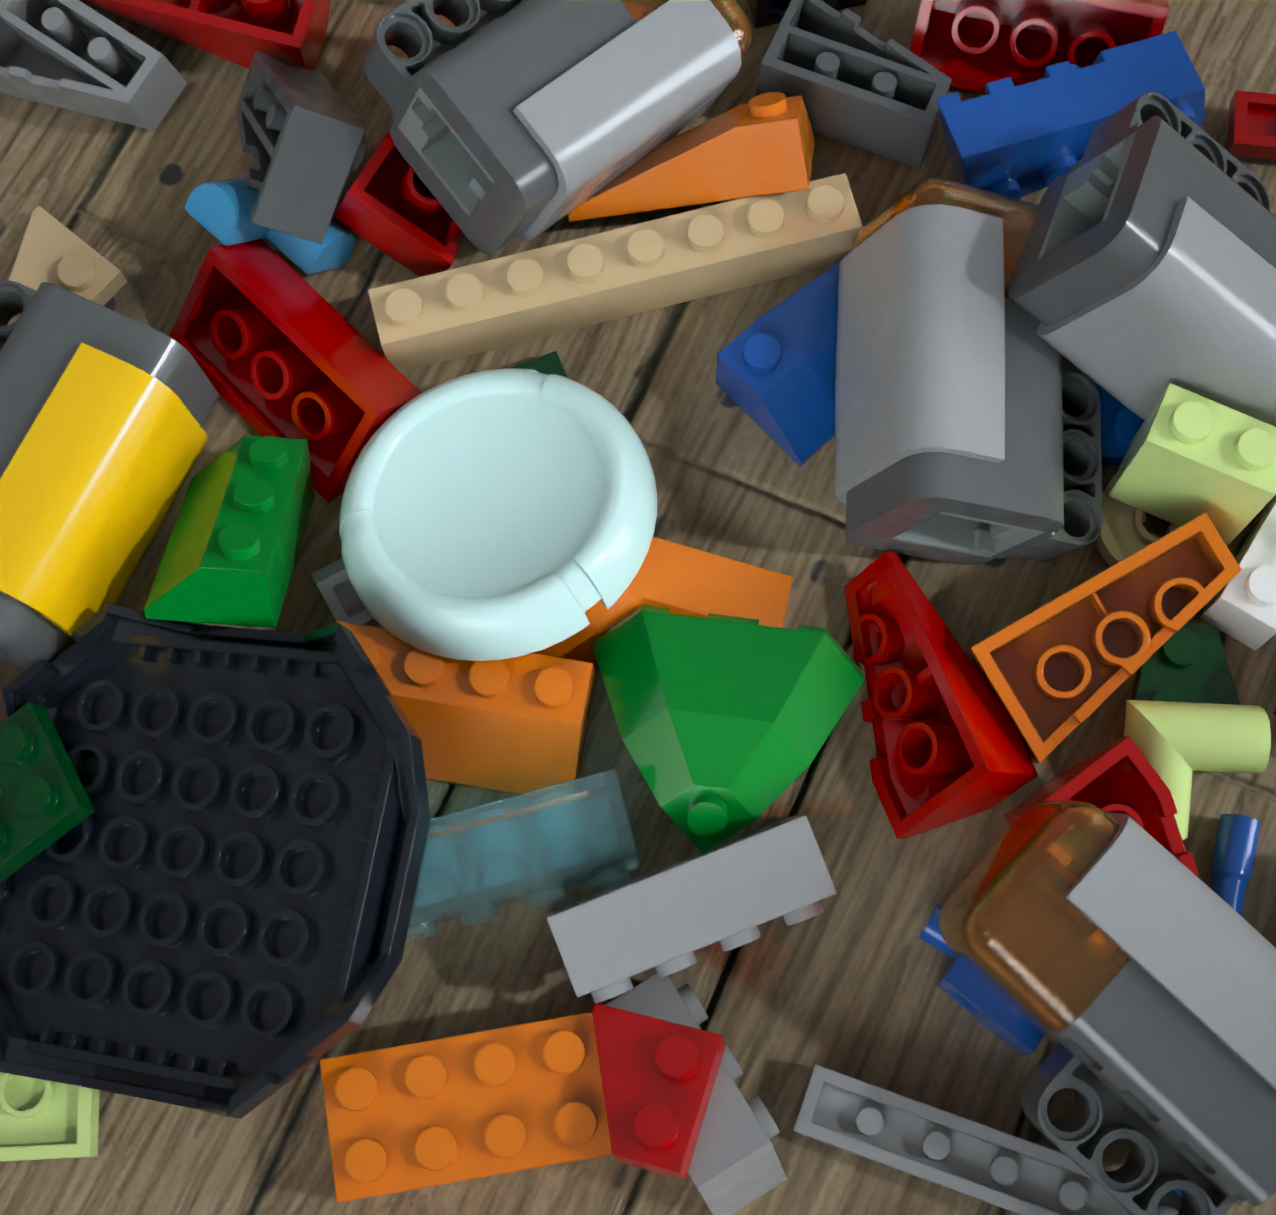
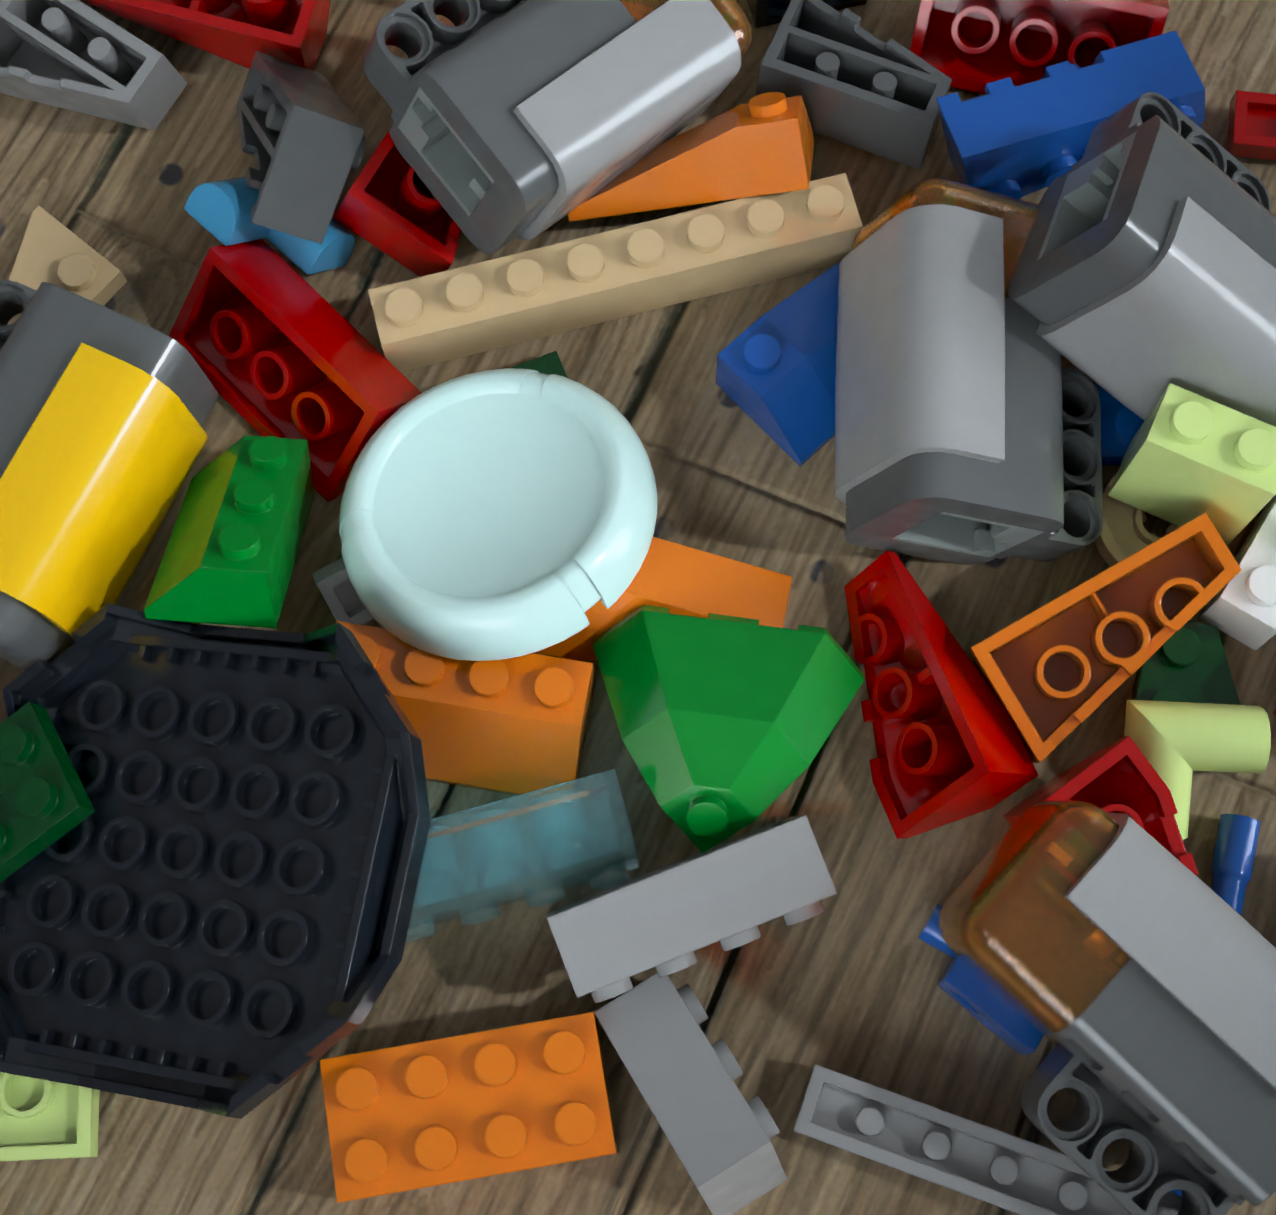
(654, 1087): red wing -> none

